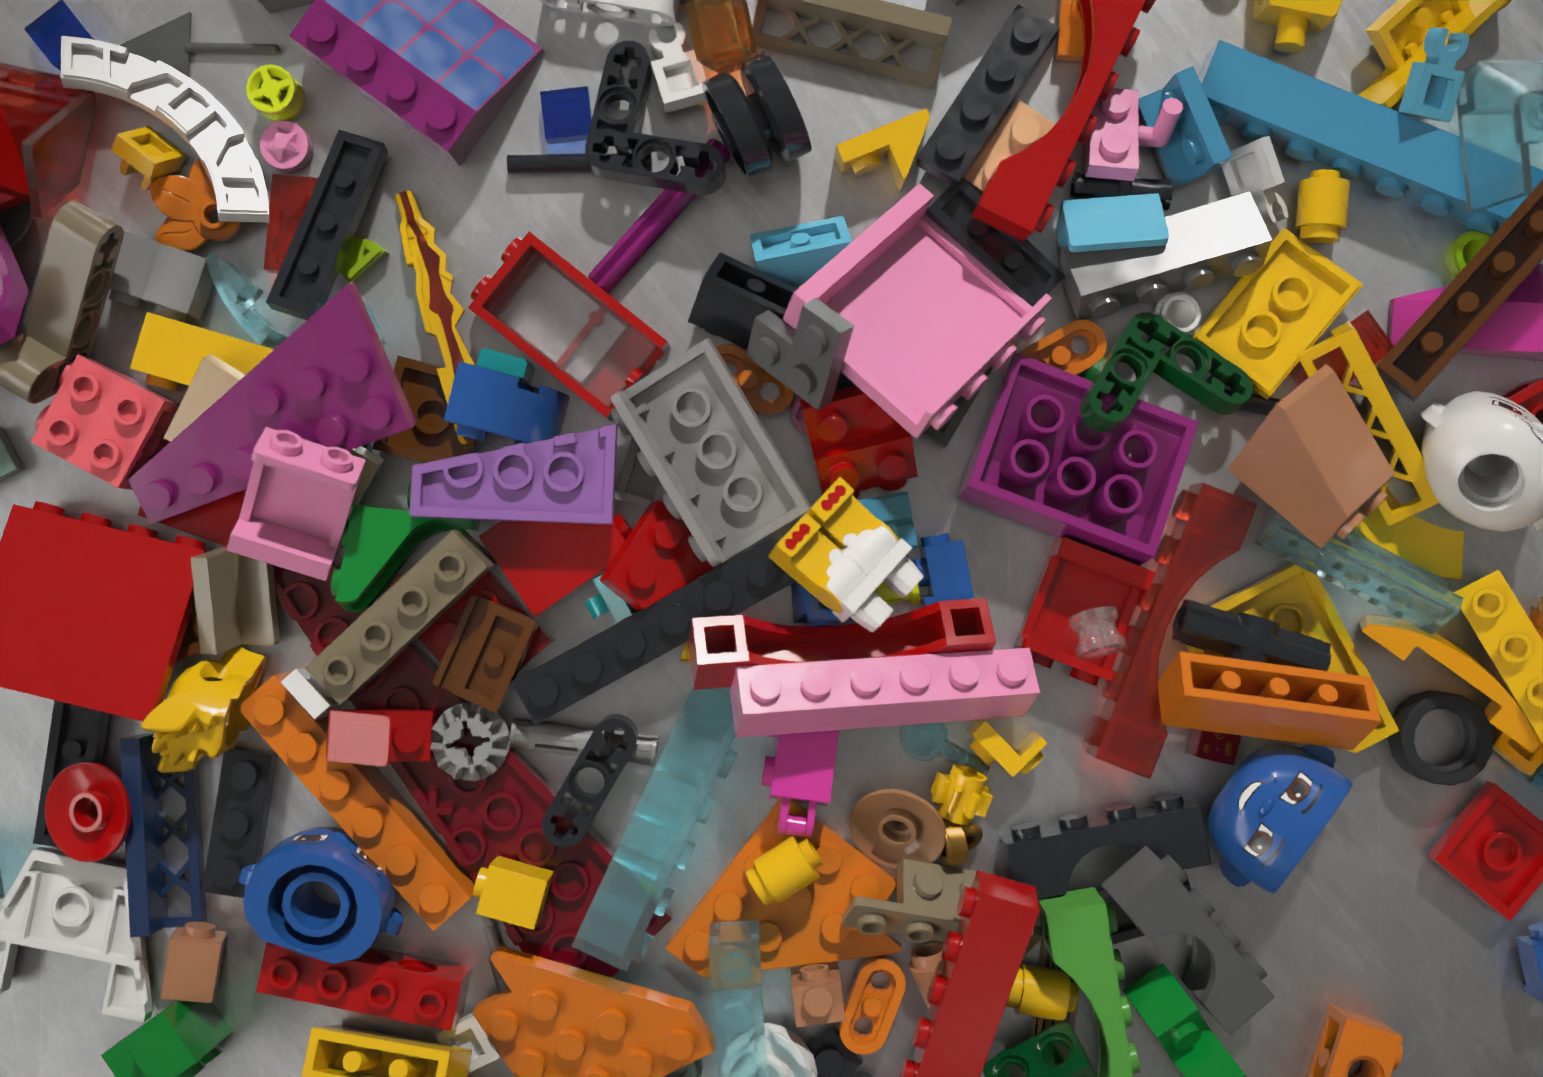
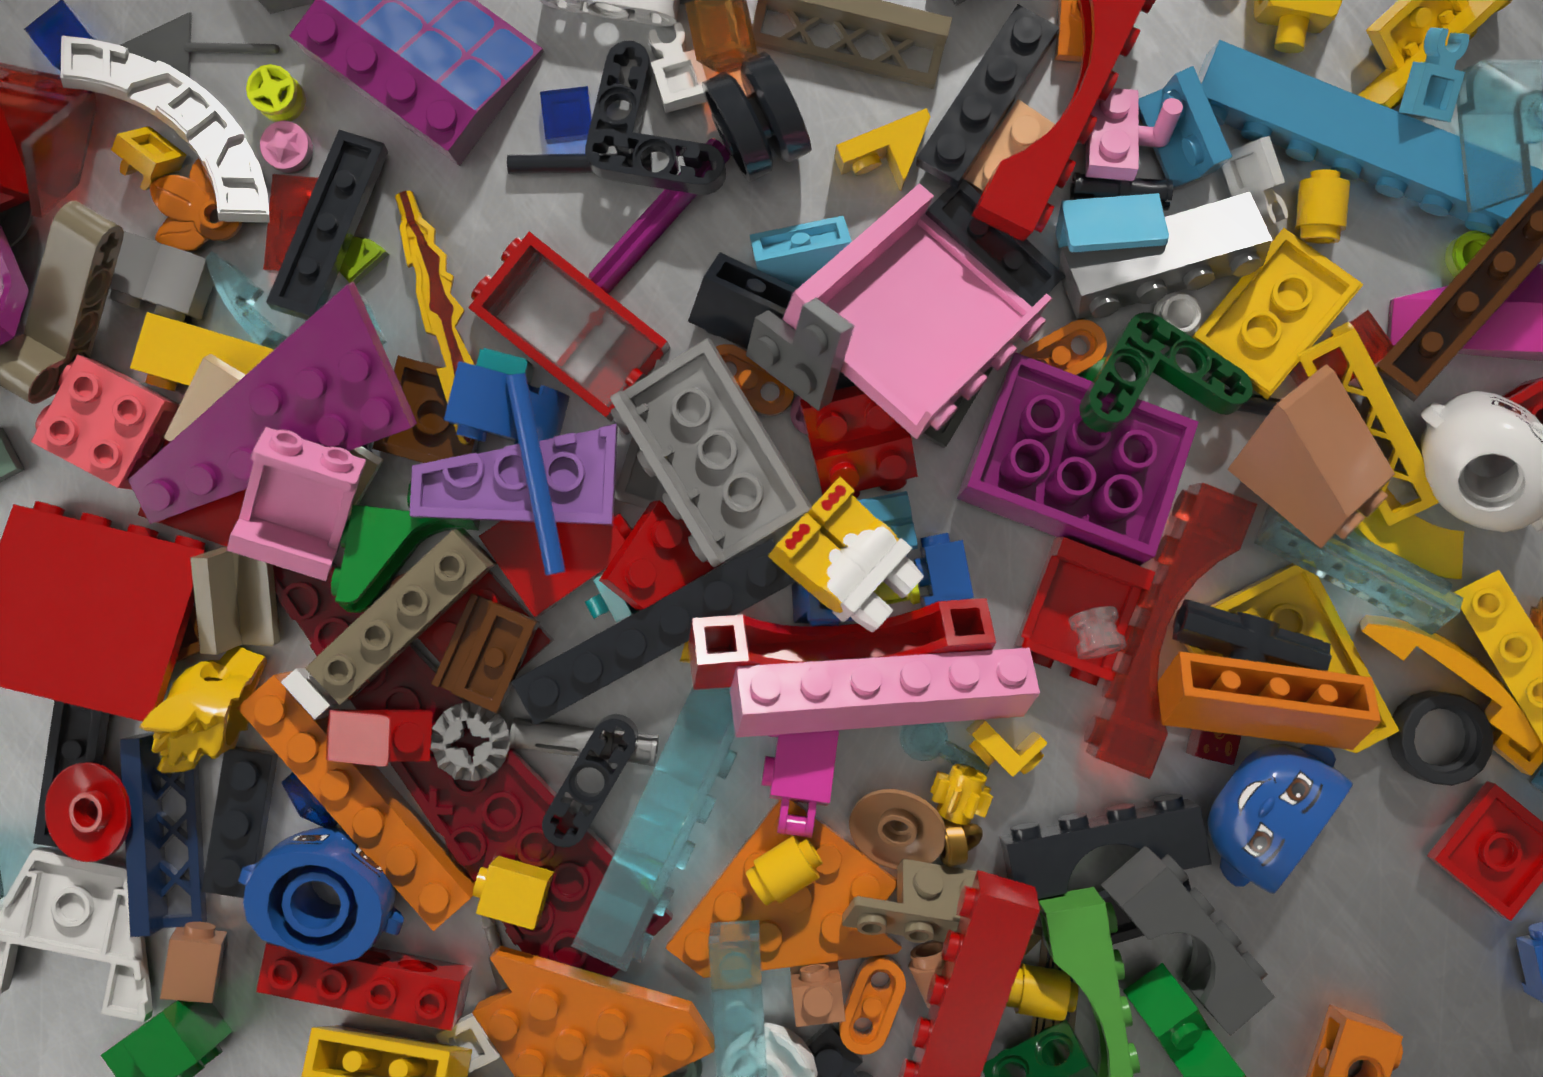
(305, 802): none -> clear blue tile
(535, 474): none -> blue bar

